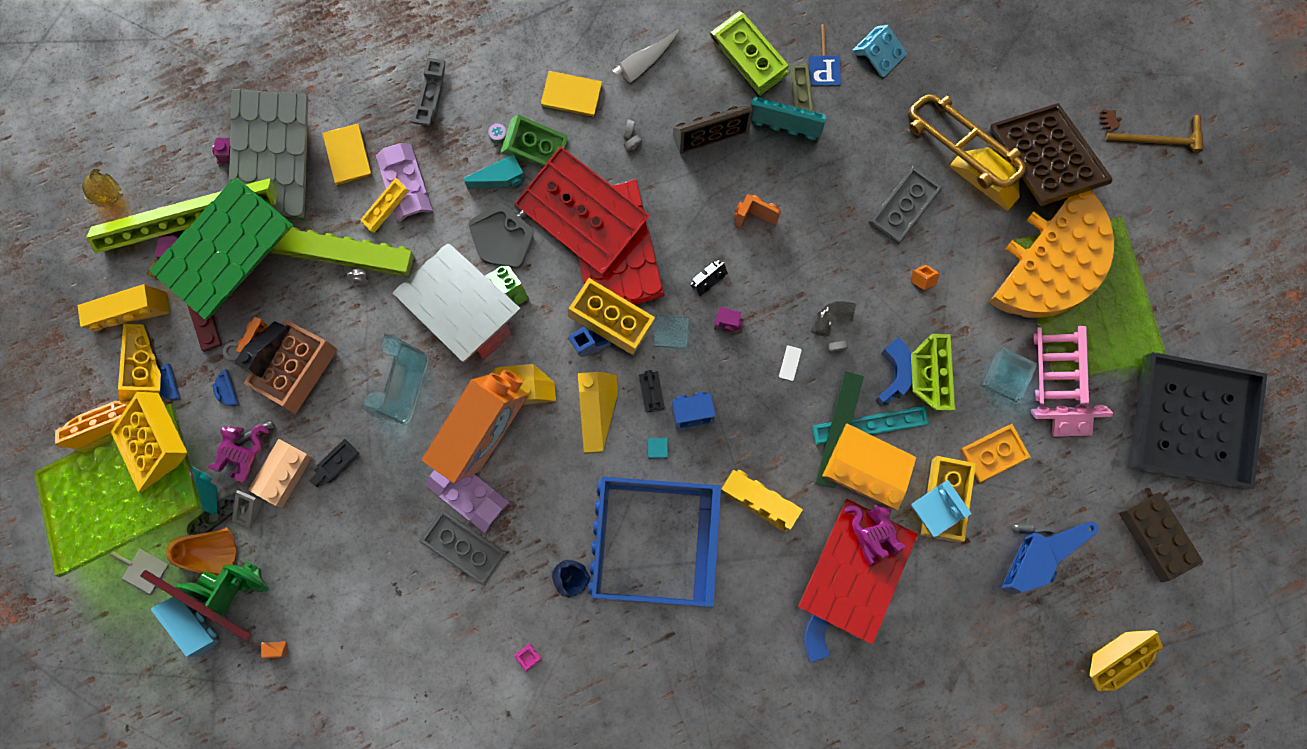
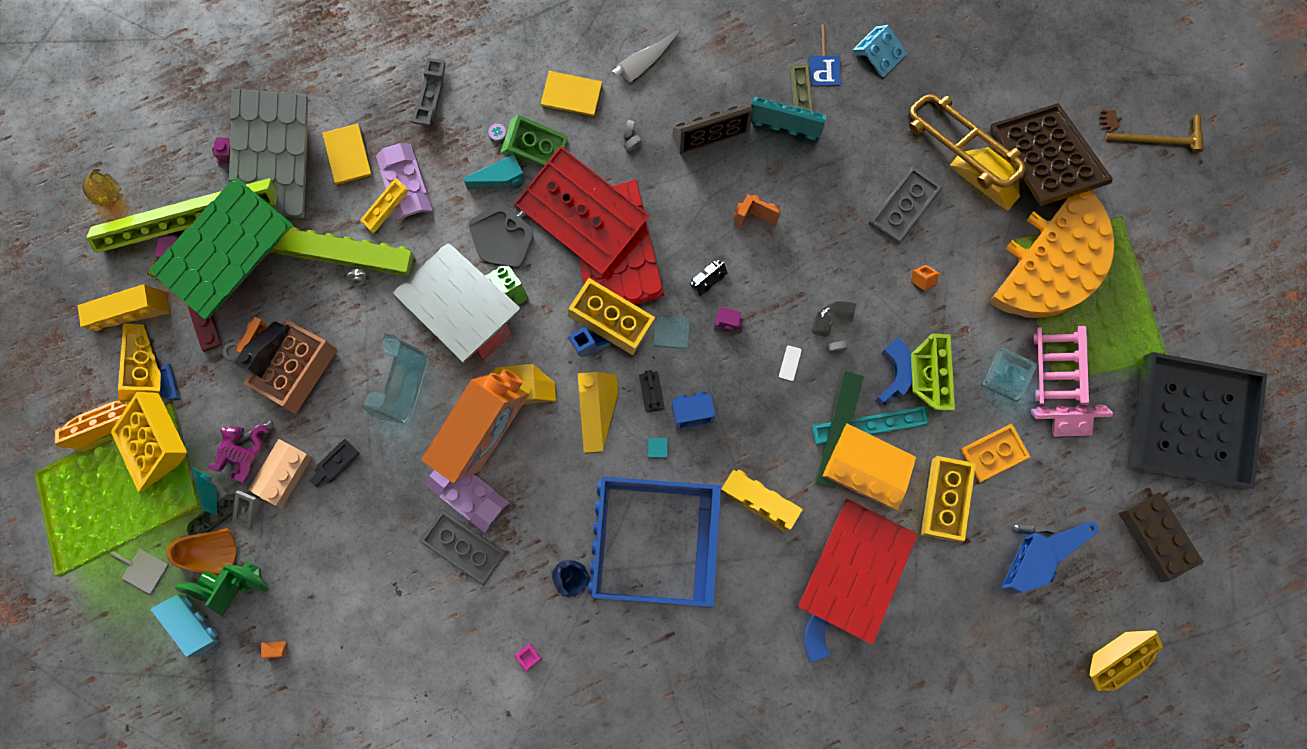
(195, 605): dark red tile -> none
(224, 389): blue tile -> none
(740, 39): lime hinge -> none
(873, 537): magenta animal -> none
(940, 508): medium azure bracket -> none

